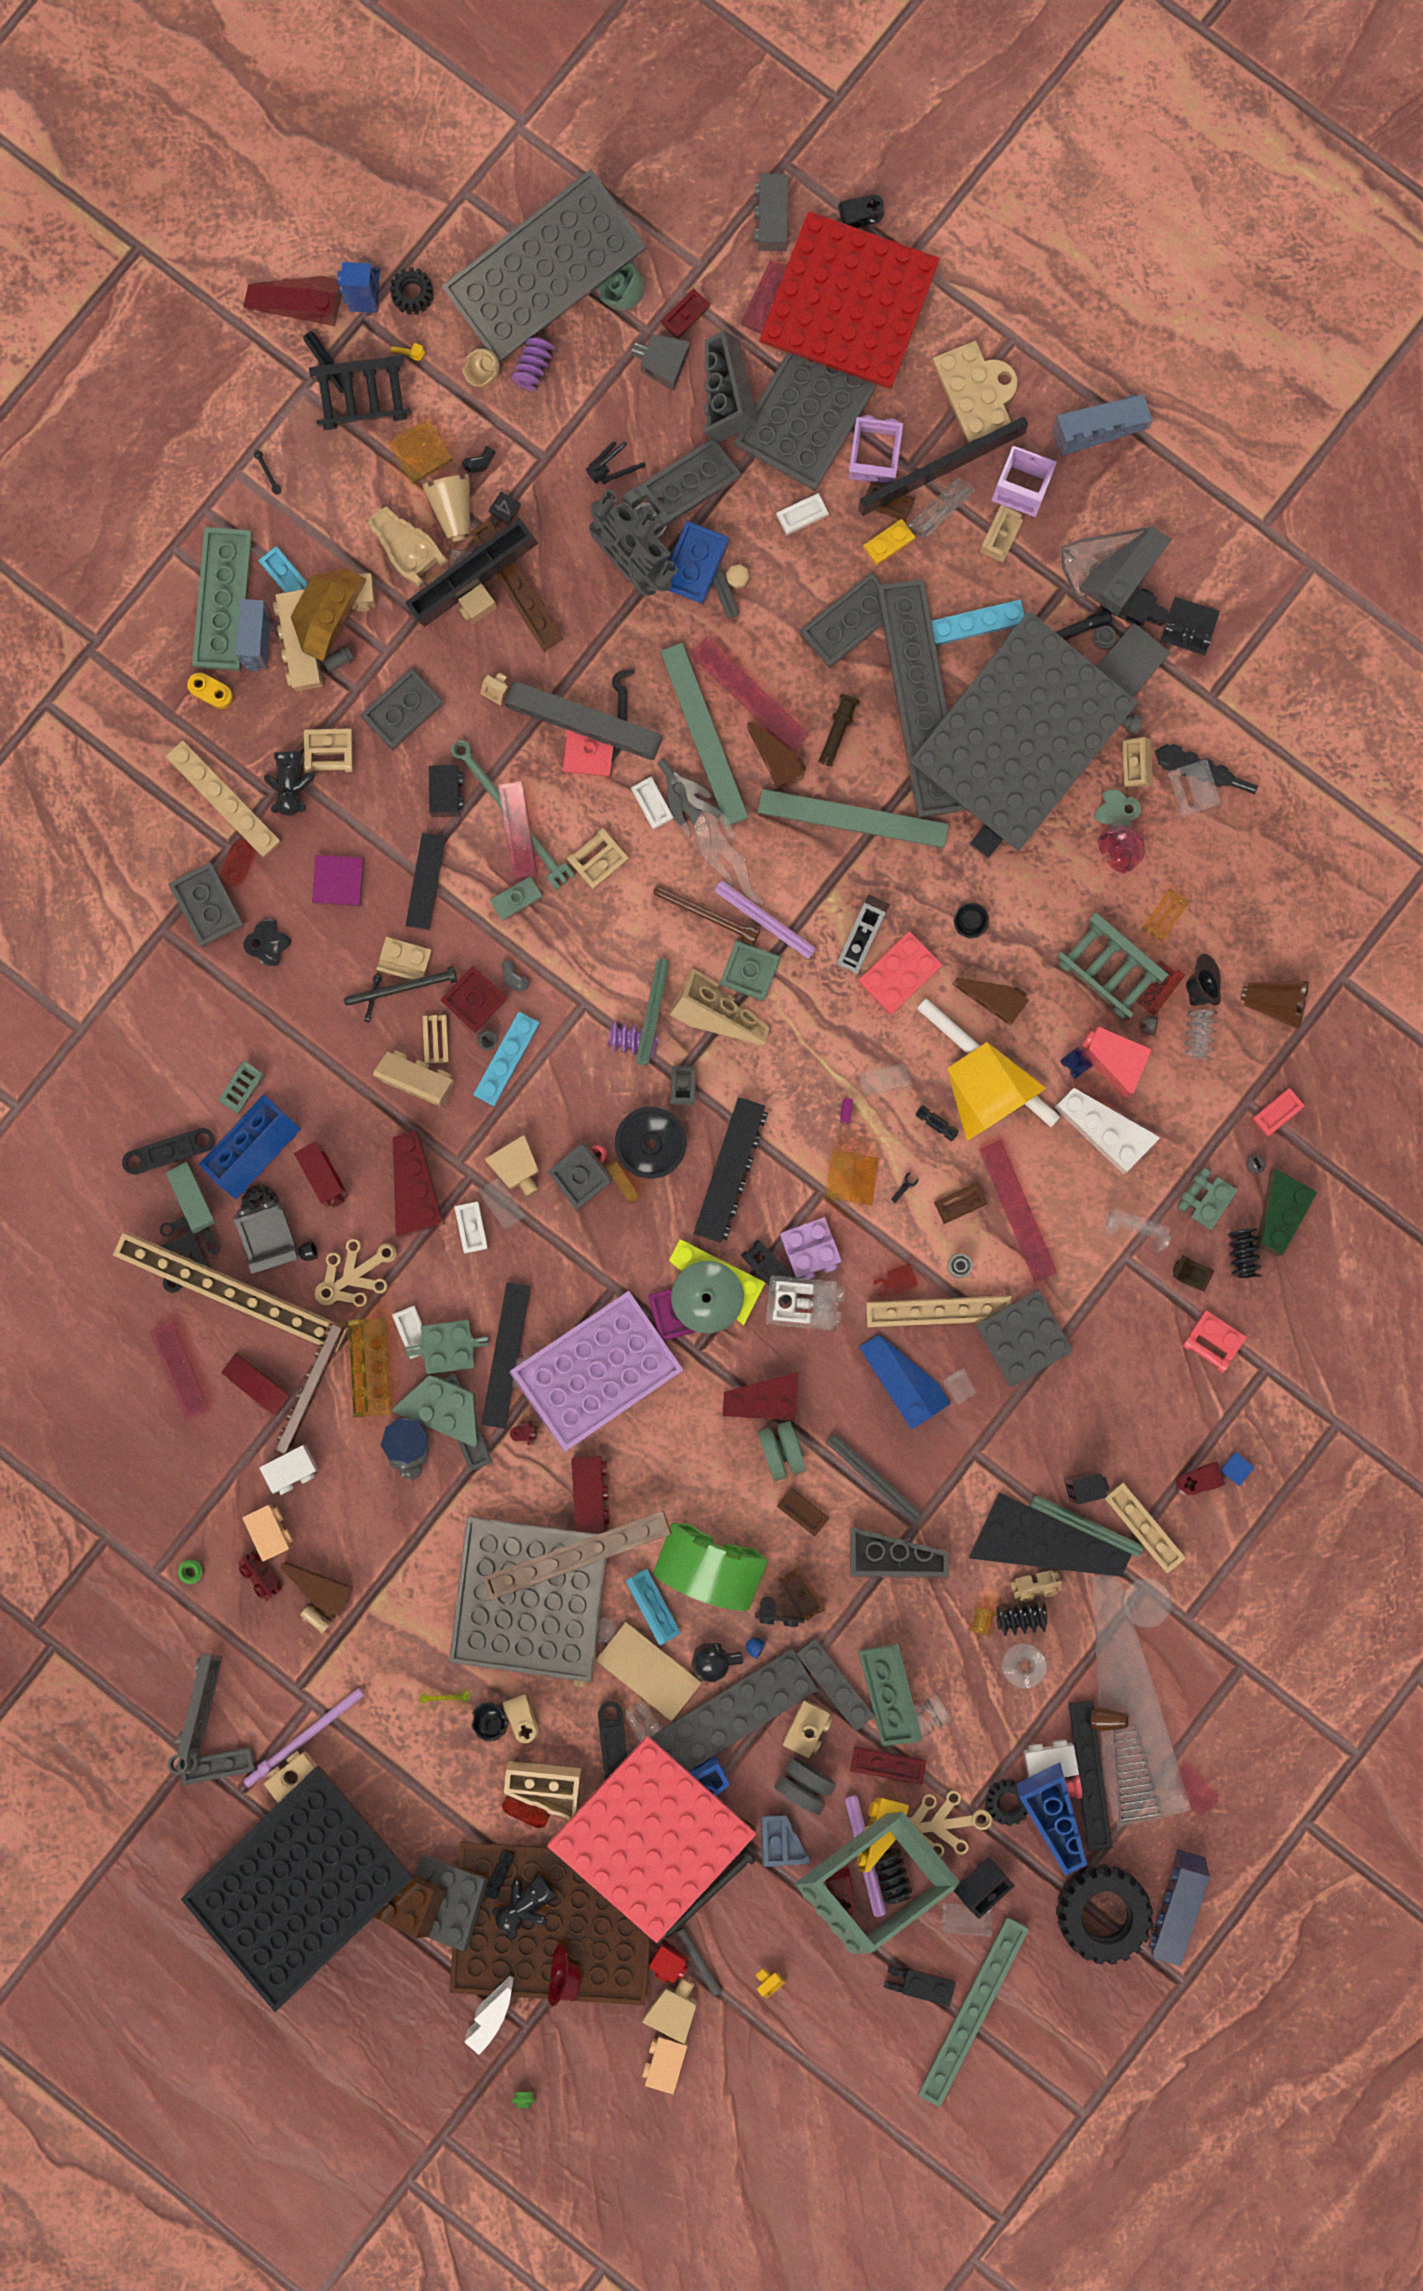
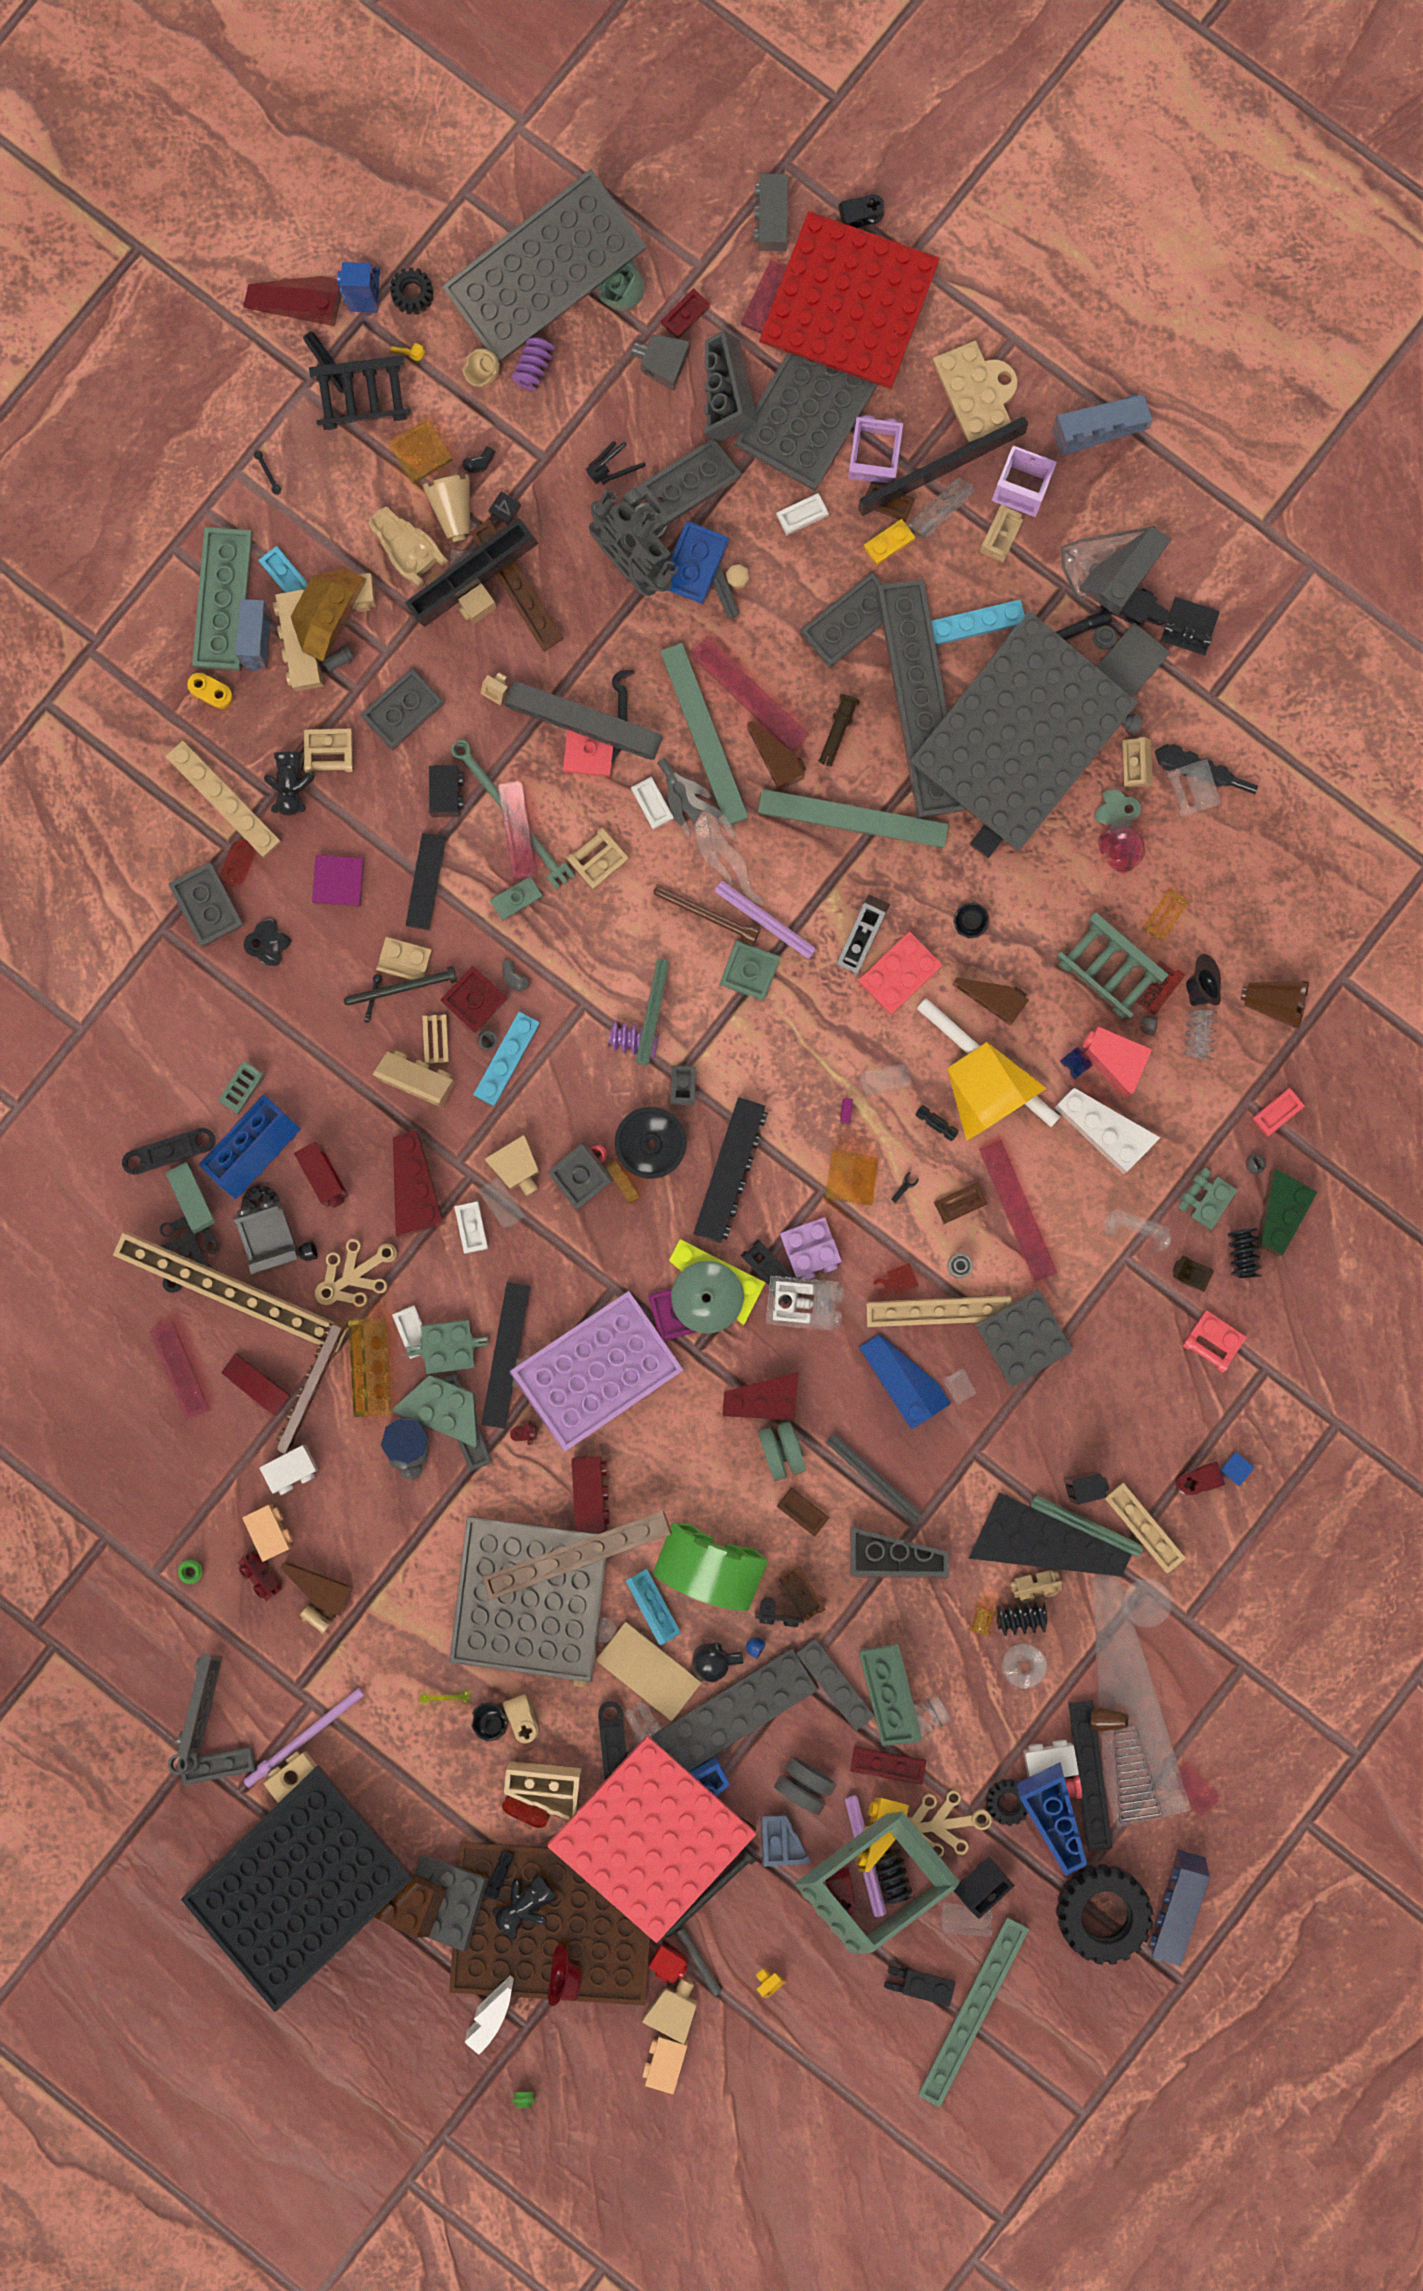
(707, 1008): tan wedge -> none
(807, 1728): tan brick -> none

